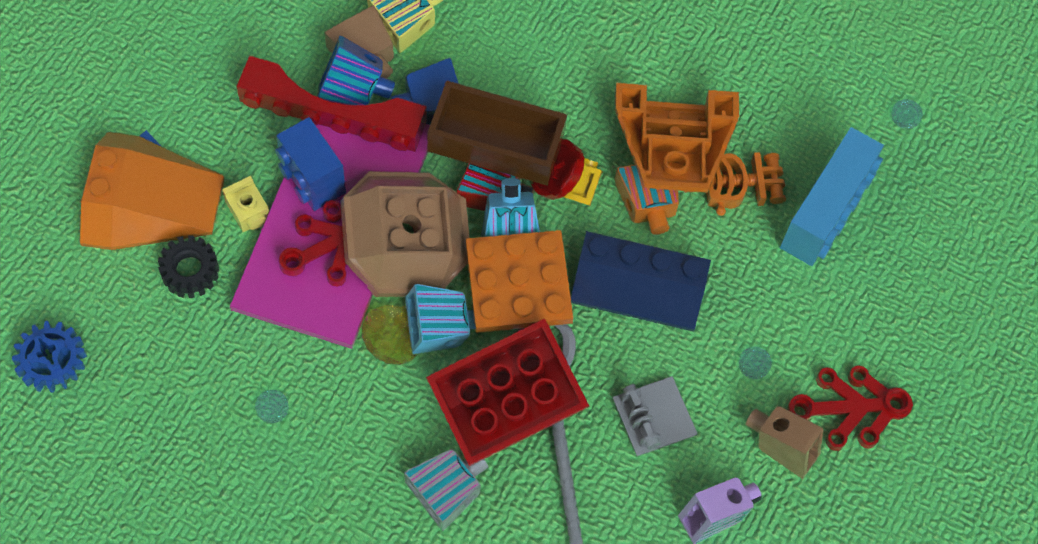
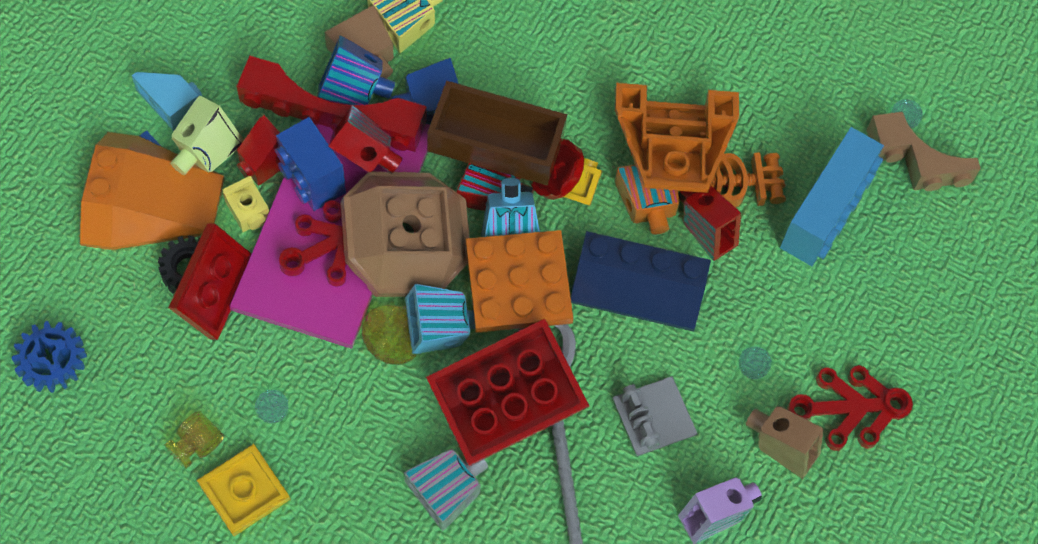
(166, 95): none -> medium azure slope
(197, 436): none -> clear yellow piece
(204, 137): none -> yellowish green torso
(210, 281): none -> red tile
(243, 490): none -> yellow tile
(258, 152): none -> red slope
(364, 142): none -> red torso
(711, 221): none -> red torso
(925, 165): none -> medium nougat arch

